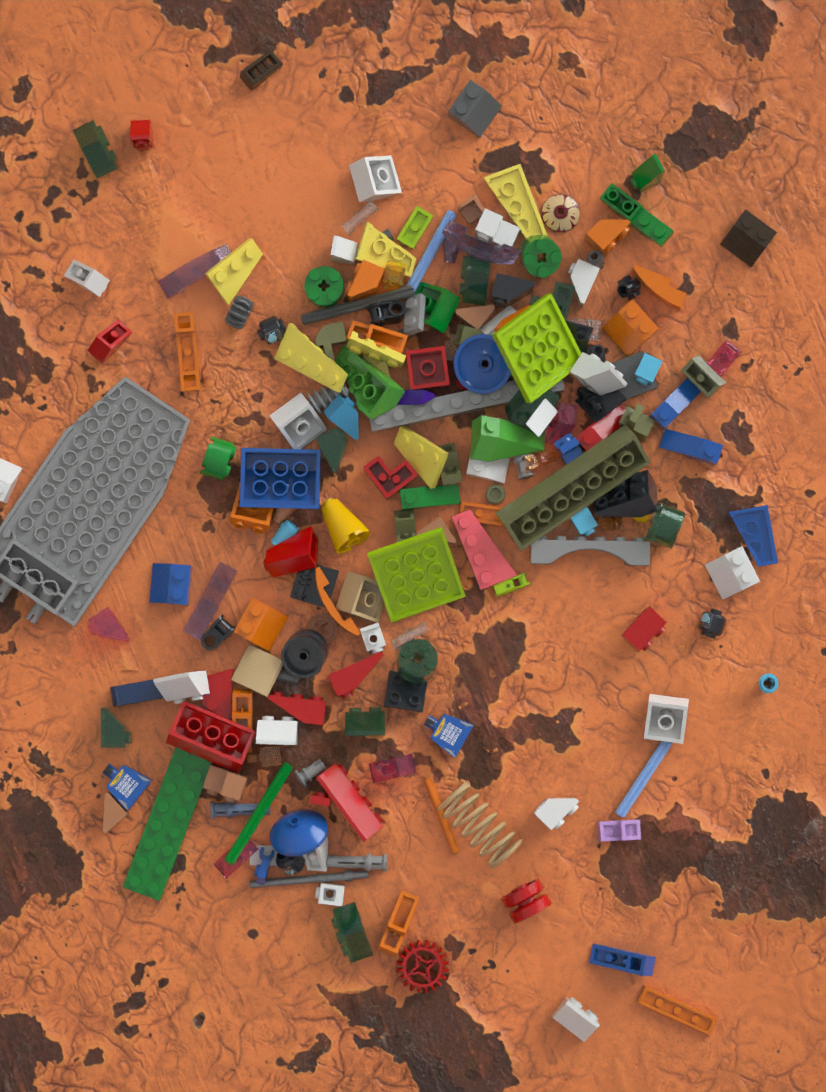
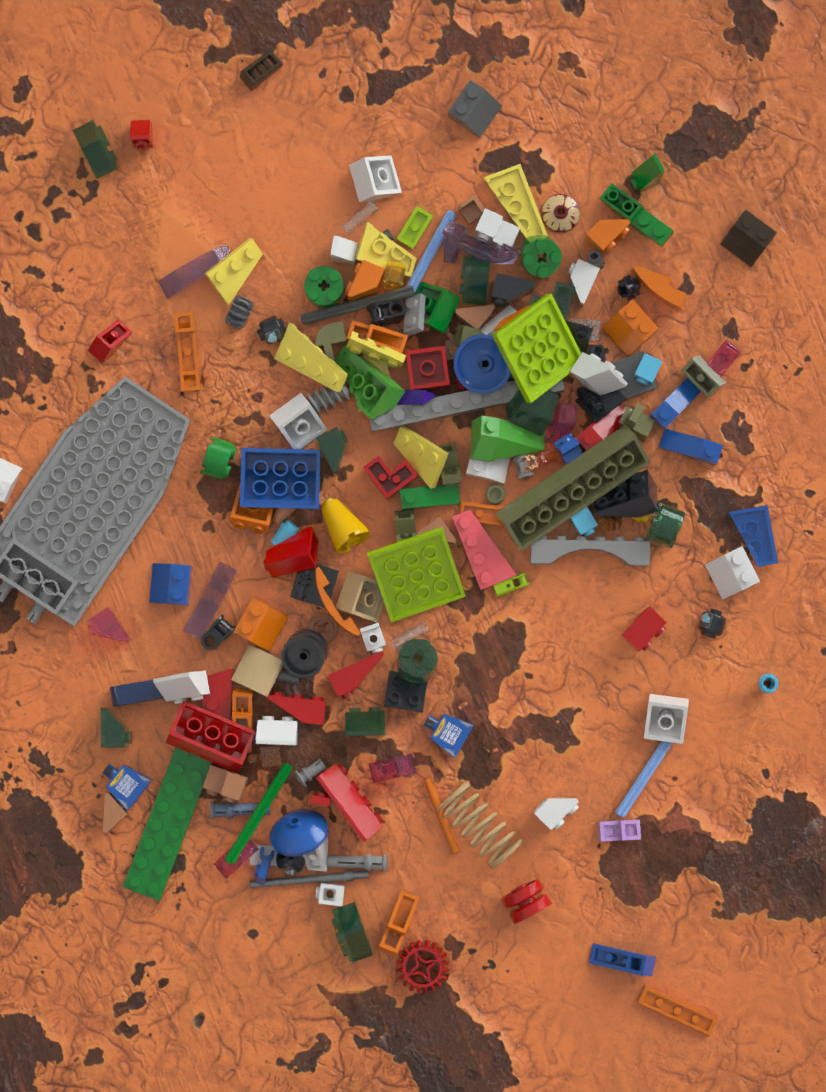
(87, 278): white slope -> none
(344, 415): dark azure slope -> none
(541, 417): white sticker -> none
(576, 1019): white slope -> none

